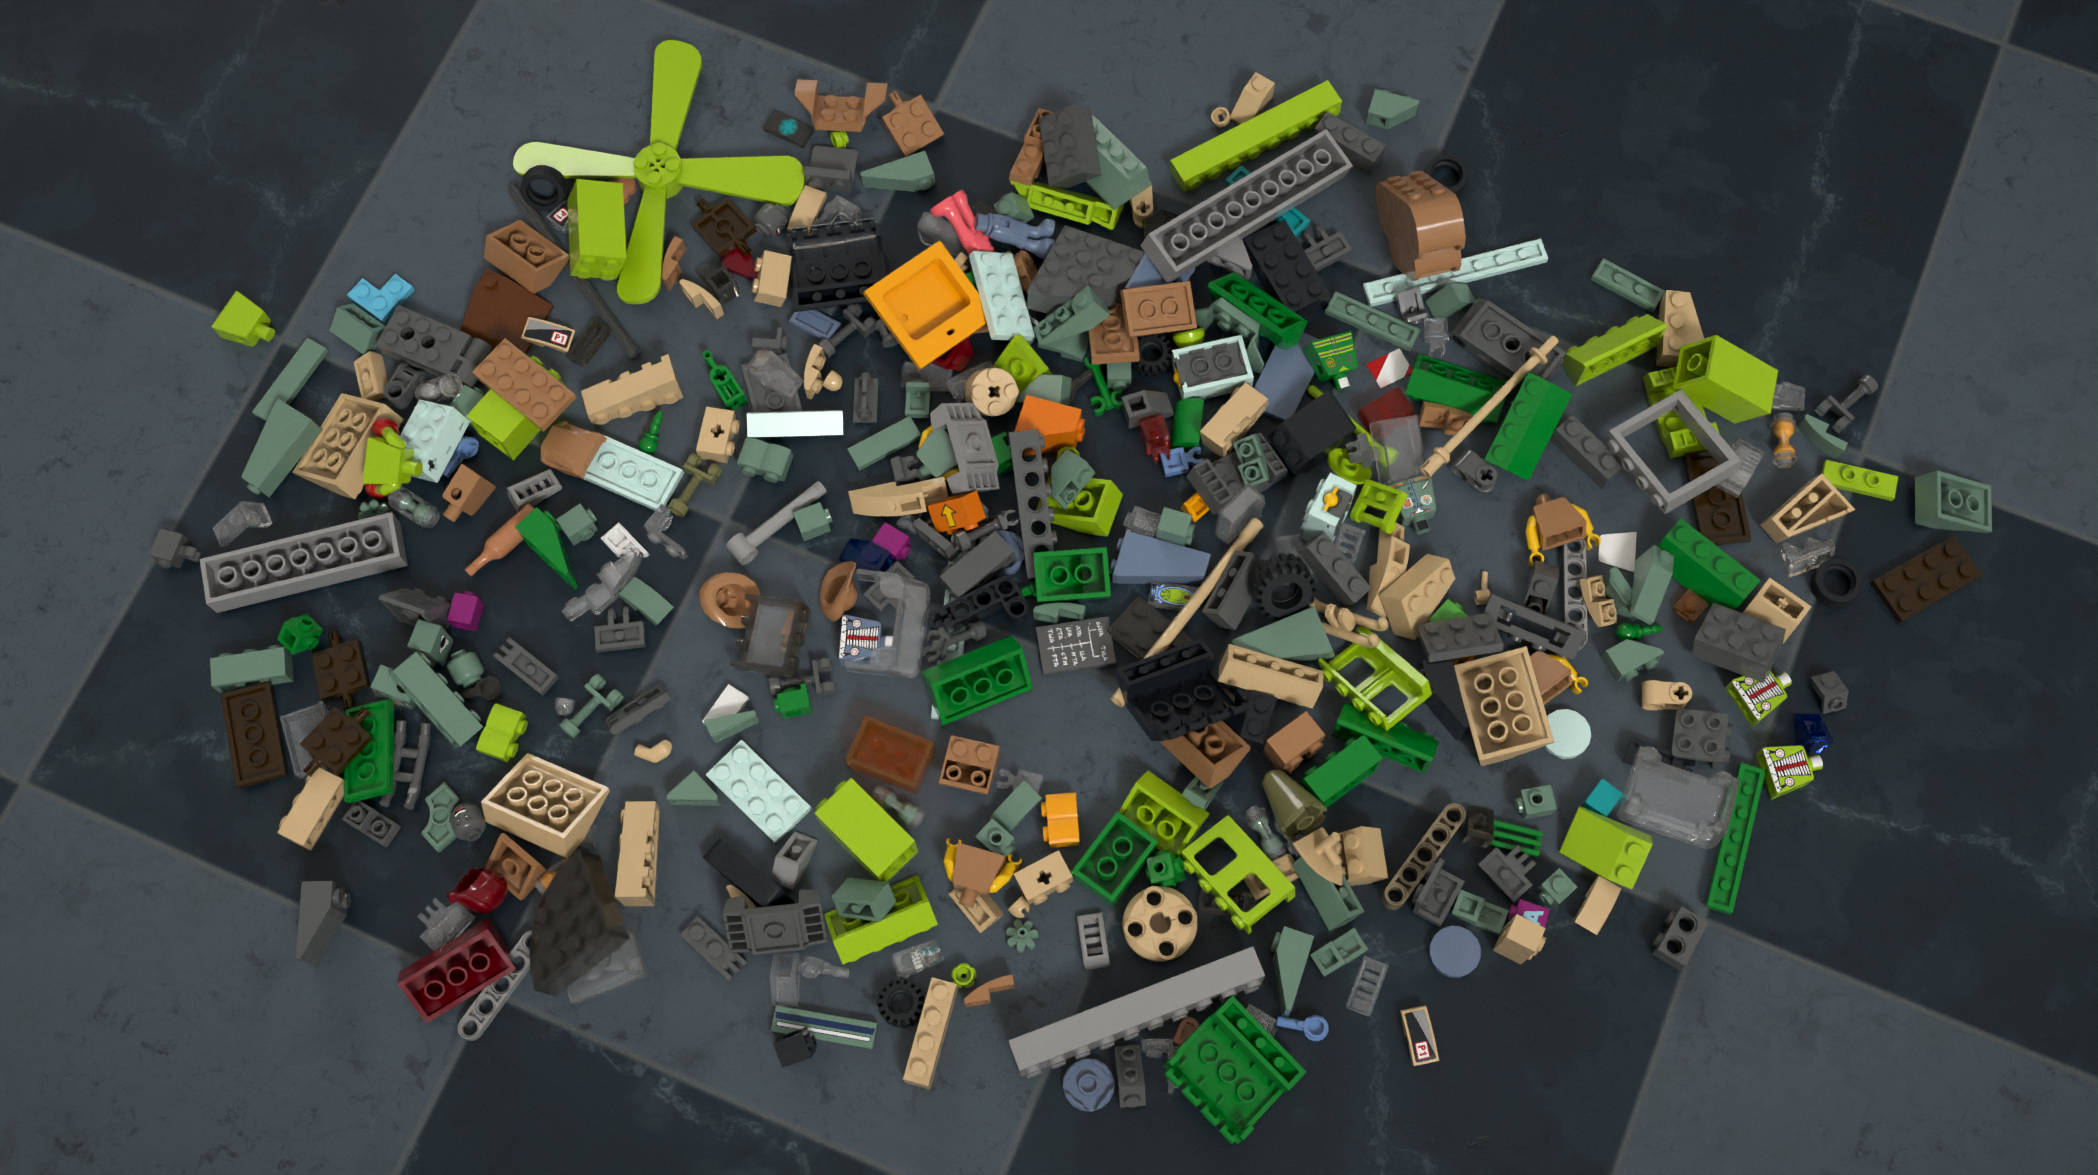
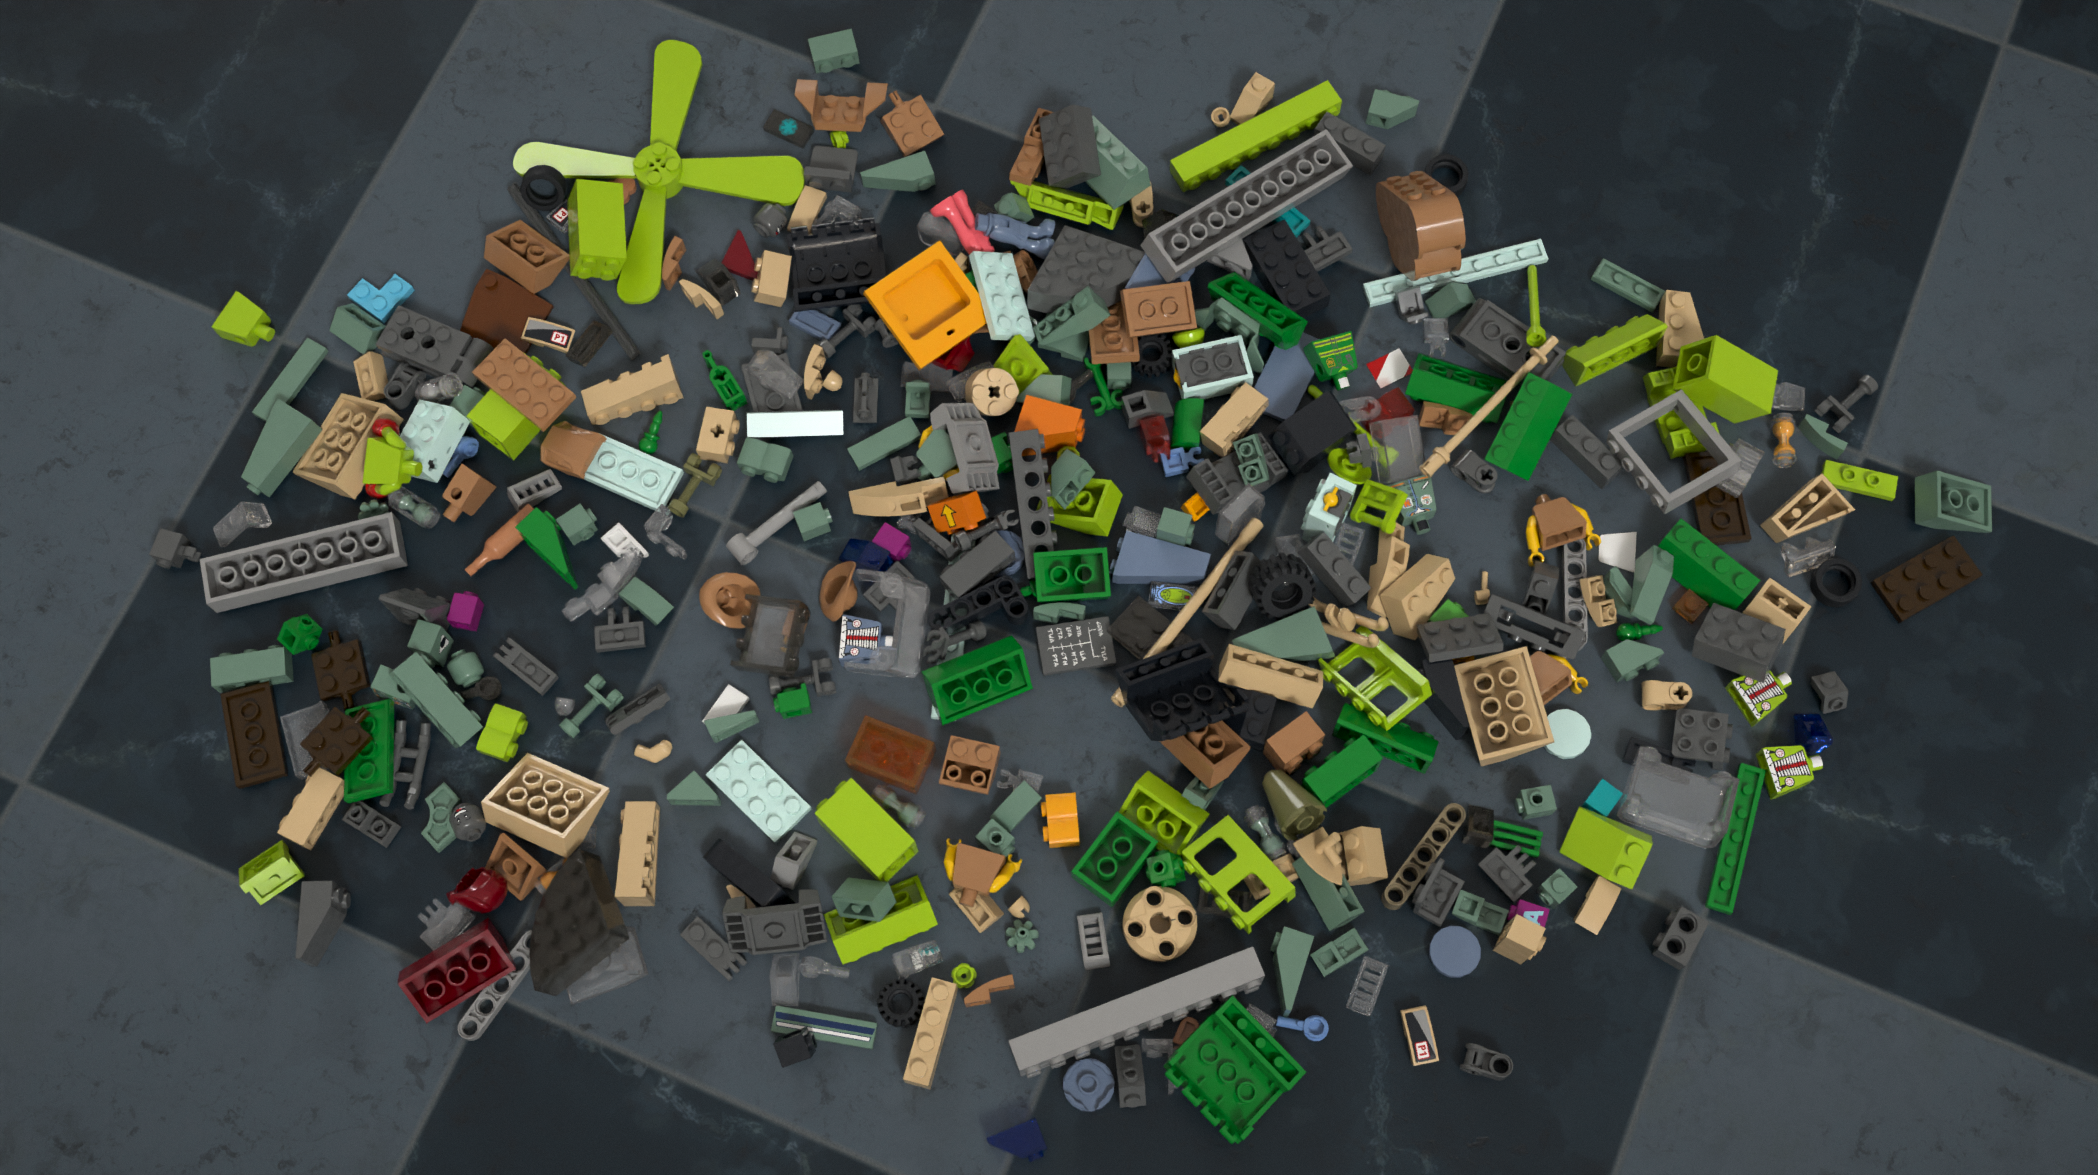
(269, 873): none -> lime bracket
(723, 227): dark brown plate -> none
(833, 51): none -> sand green brick
(1021, 1141): none -> clear blue slope
(1050, 866): tan brick -> none
(1361, 402): none -> clear beam
(1372, 321): sand green tile -> none
(1484, 1062): none -> dark grey piece
(1535, 334): none -> lime piece

